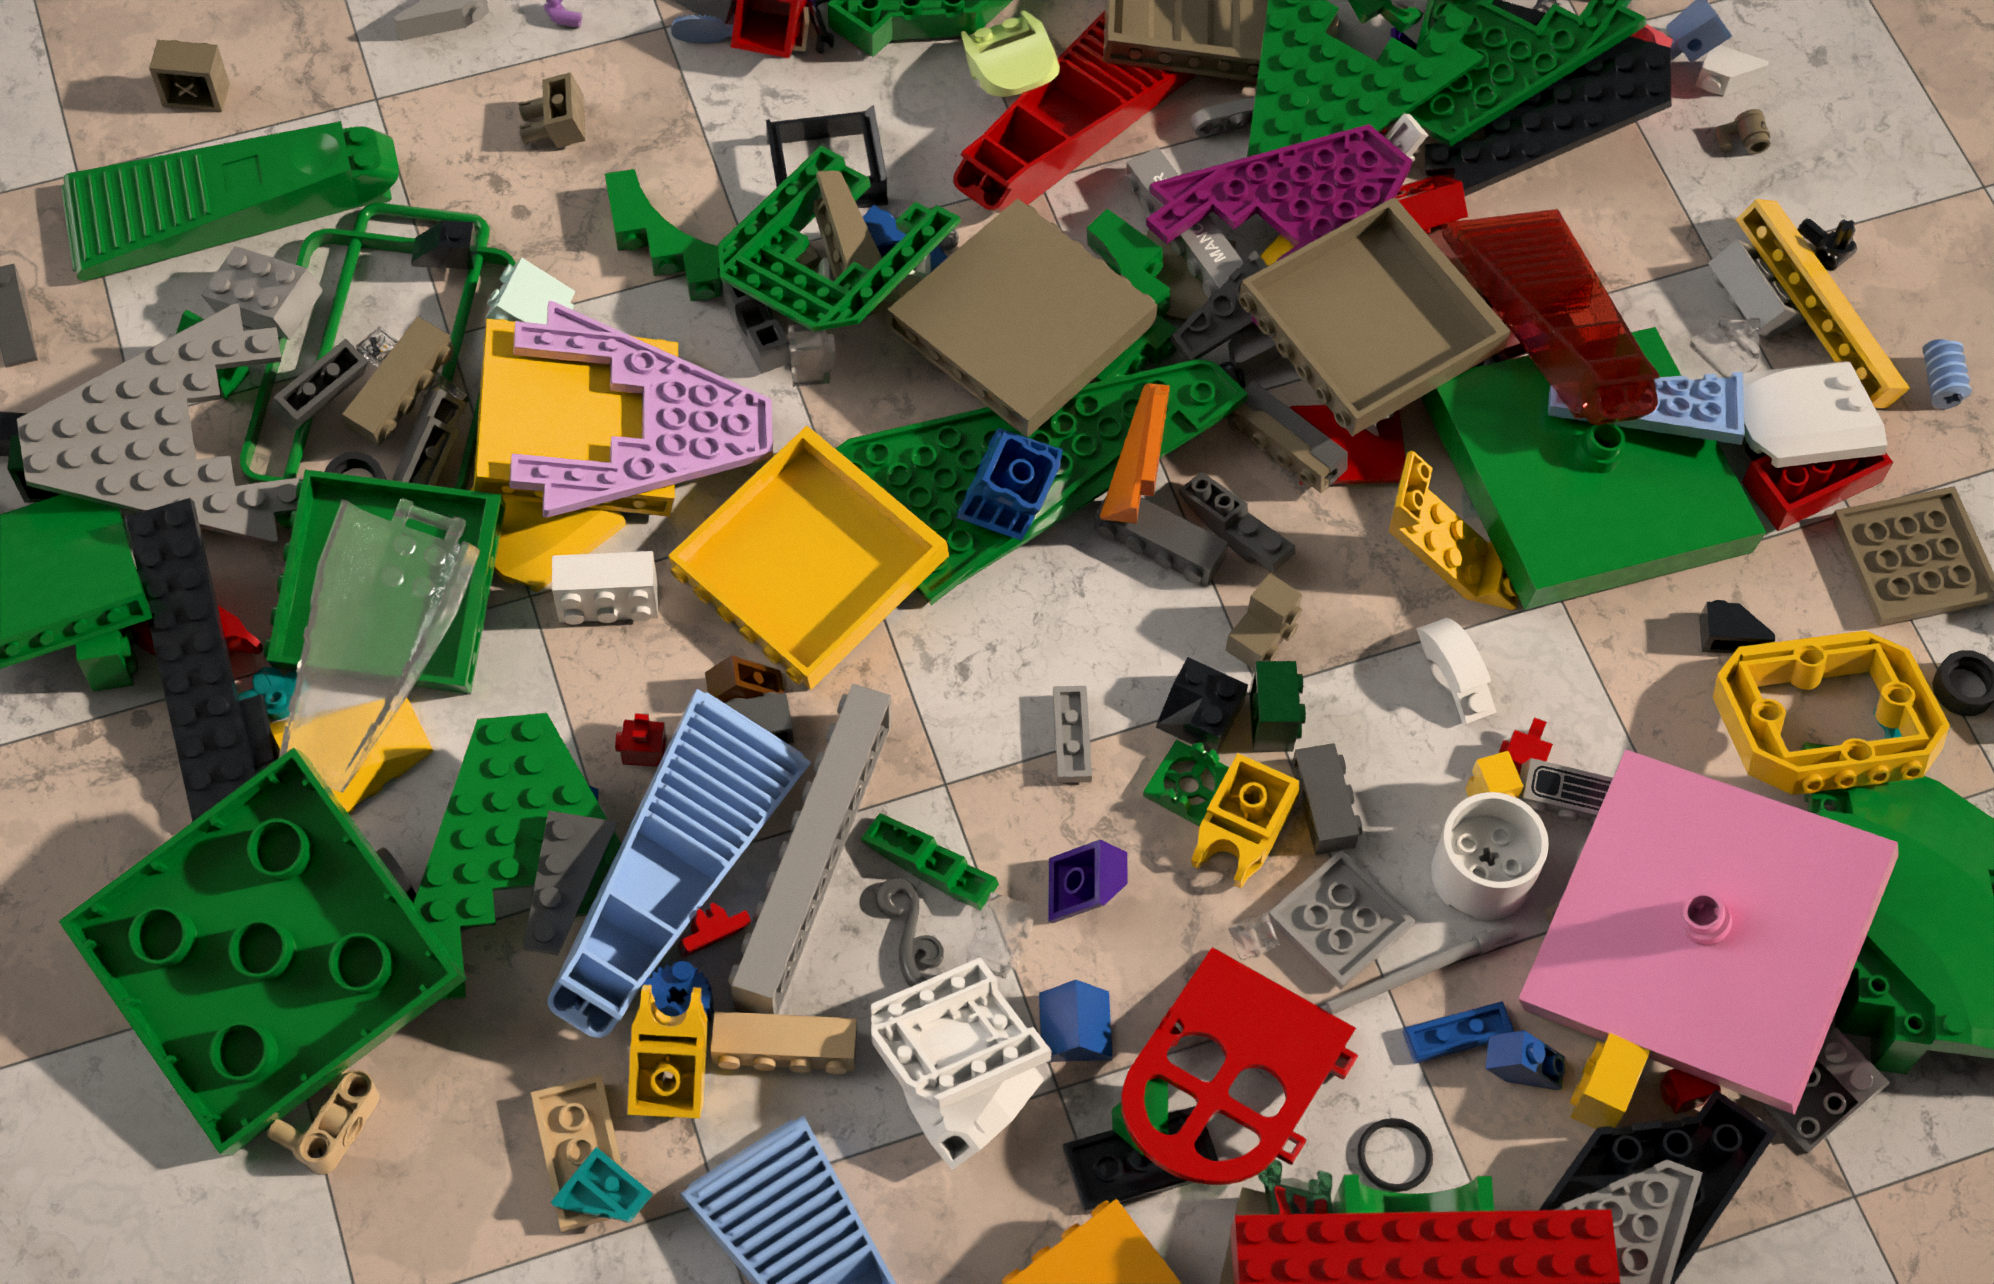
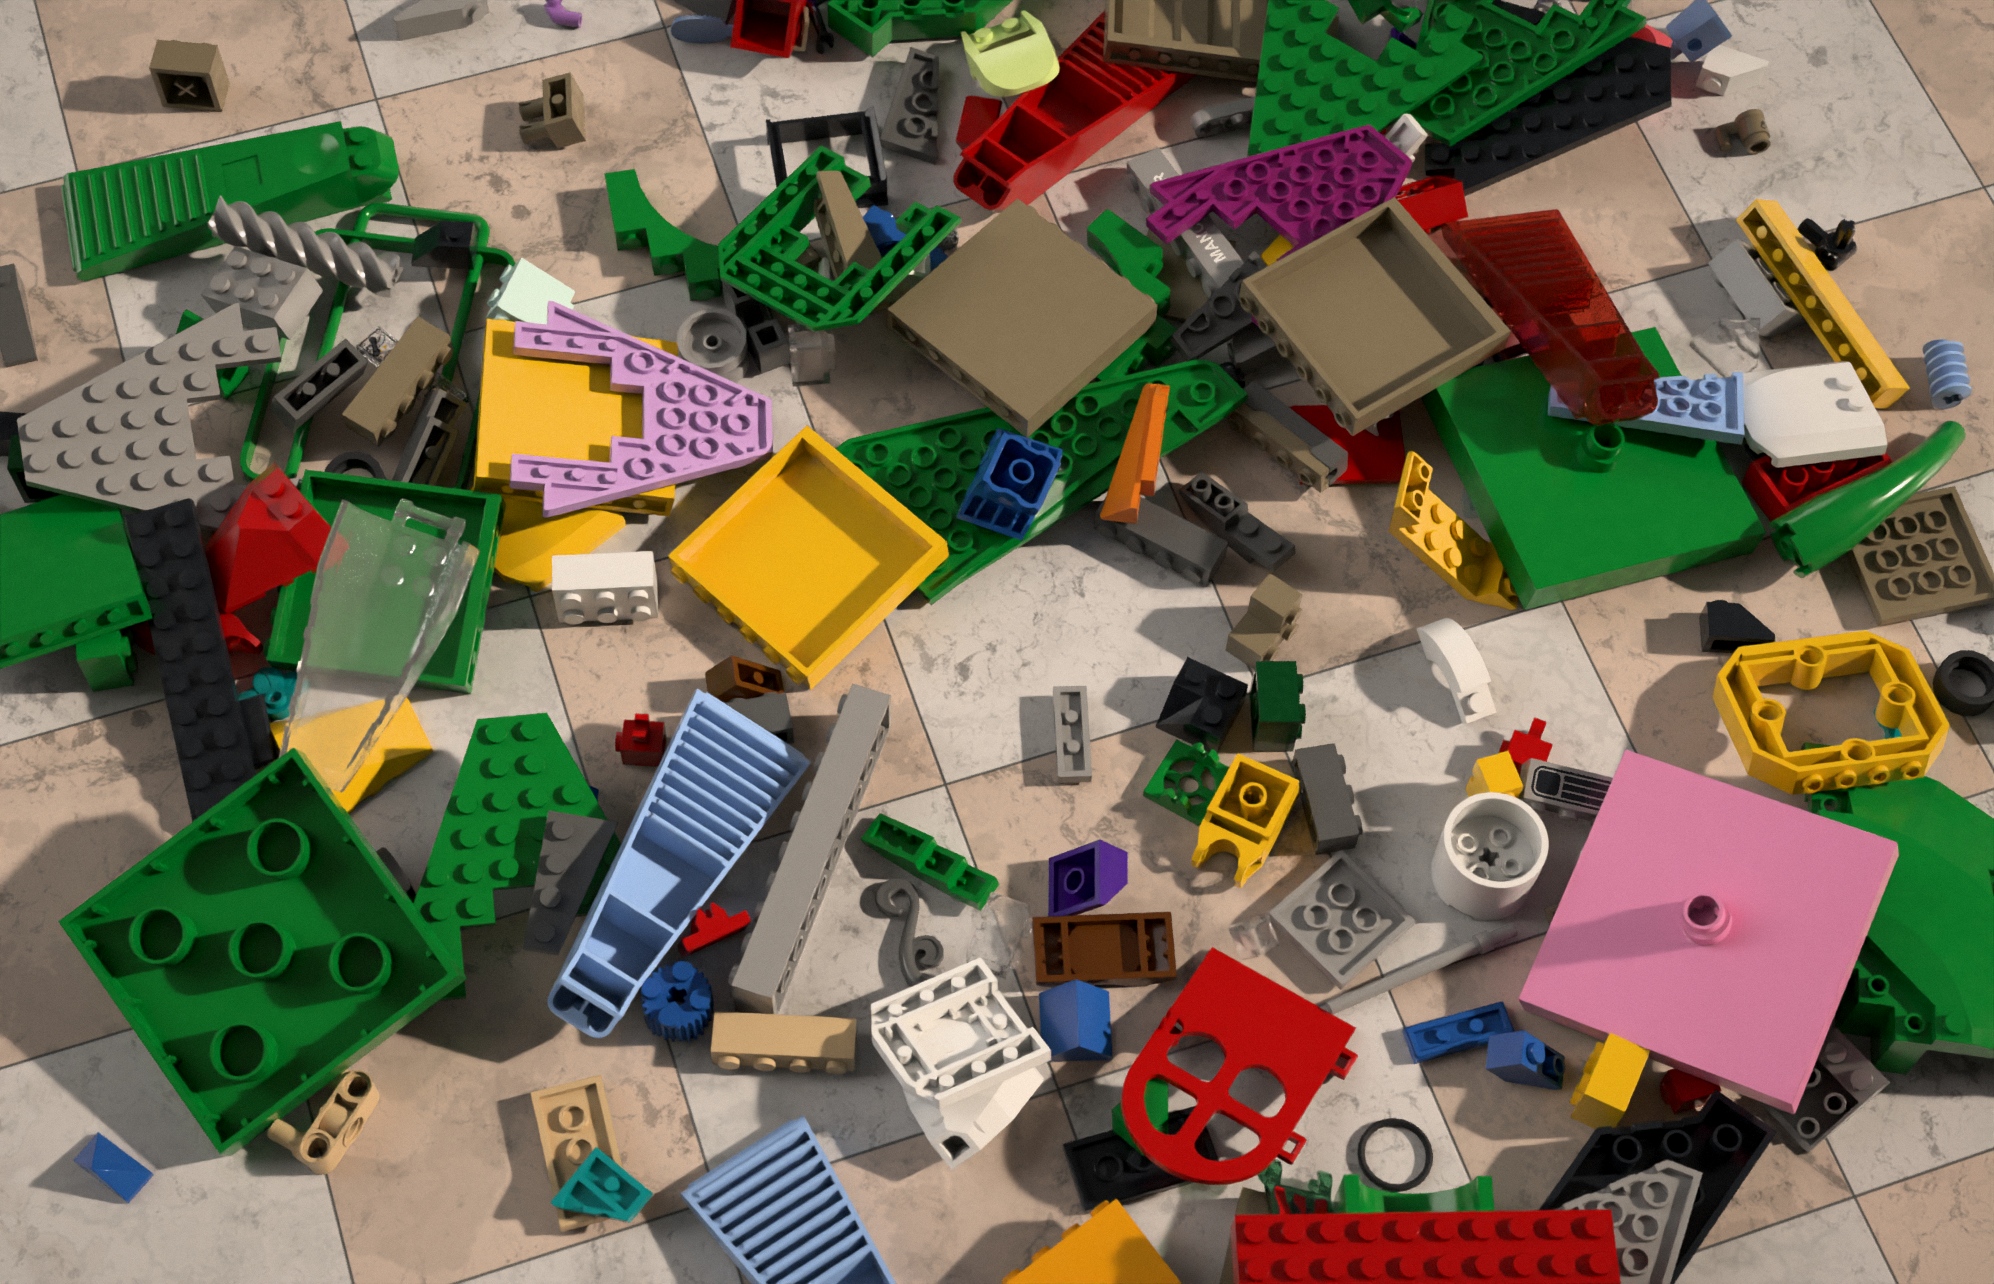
(113, 1167): none -> blue slope
(264, 541): none -> red wedge
(299, 245): none -> light grey piece
(671, 1046): yellow brick -> none
(715, 343): none -> light grey wheel
(913, 113): none -> dark grey wing
(976, 118): none -> red slope
(1104, 949): none -> reddish brown slope
(1844, 516): none -> green brick

